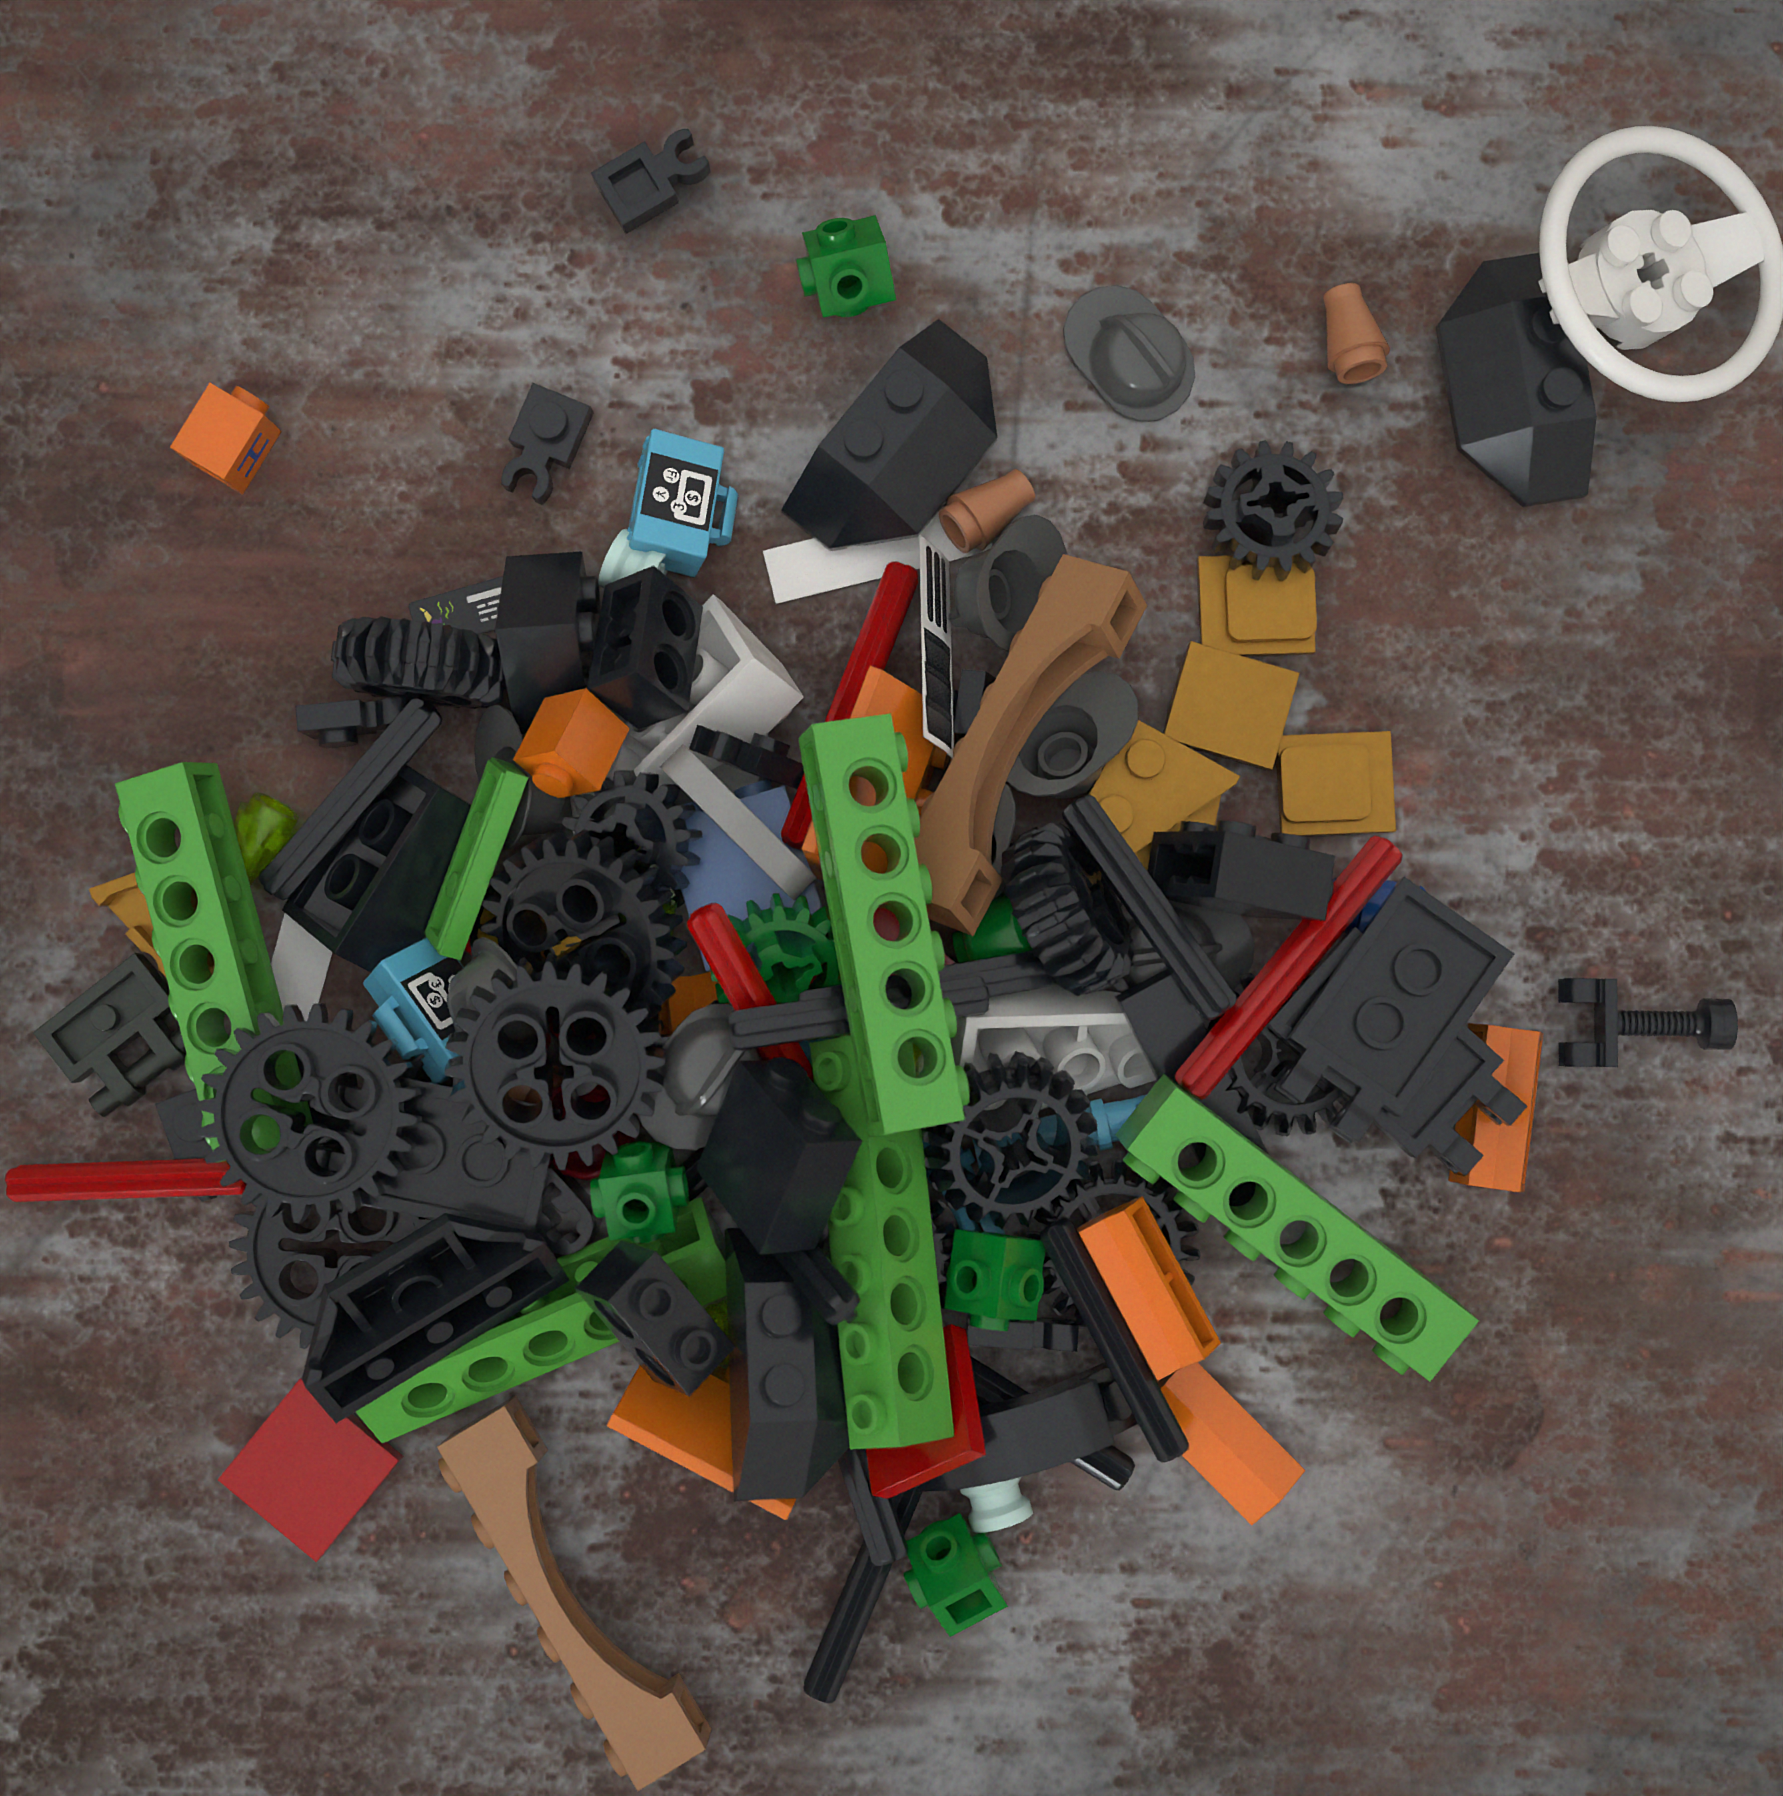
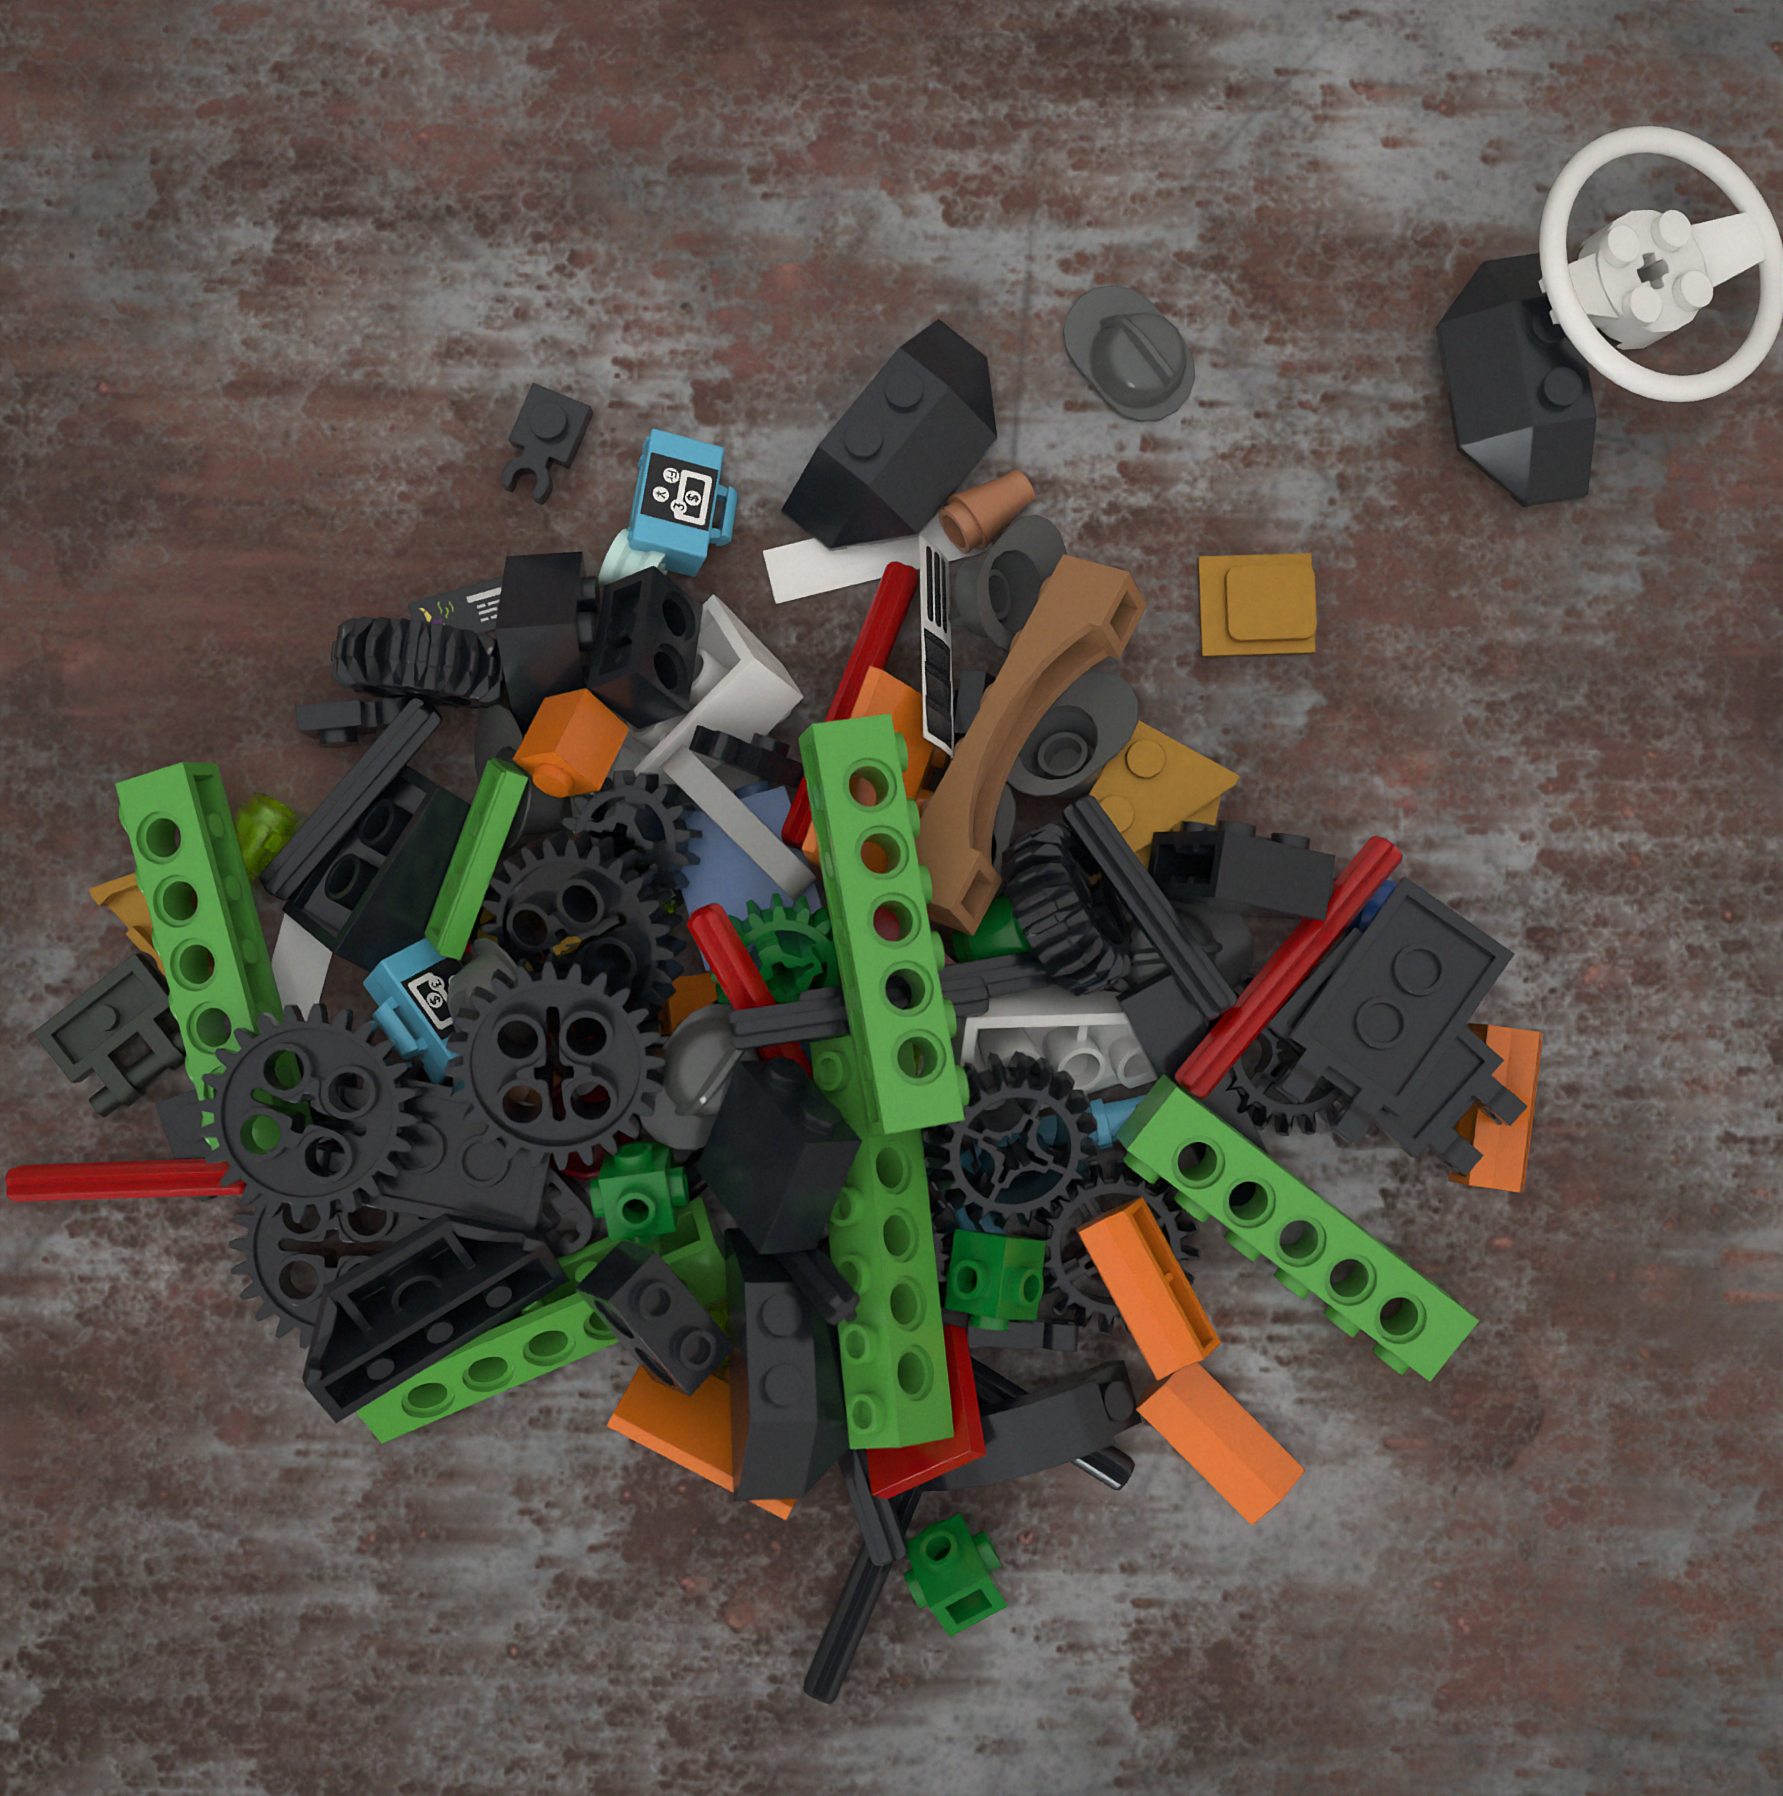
(227, 436): orange brick -> none
(309, 1471): red tile -> none
(641, 184): black plate -> none
(645, 1717): medium nougat arch -> none
(846, 266): green brick -> none
(997, 1506): light aqua wheel -> none
(1114, 1340): black axle -> none
(1230, 705): pearl gold piece -> none
(1255, 531): black gear -> none
(1336, 784): pearl gold piece -> none
(1353, 337): nougat cone -> none
(1712, 1023): black bar -> none

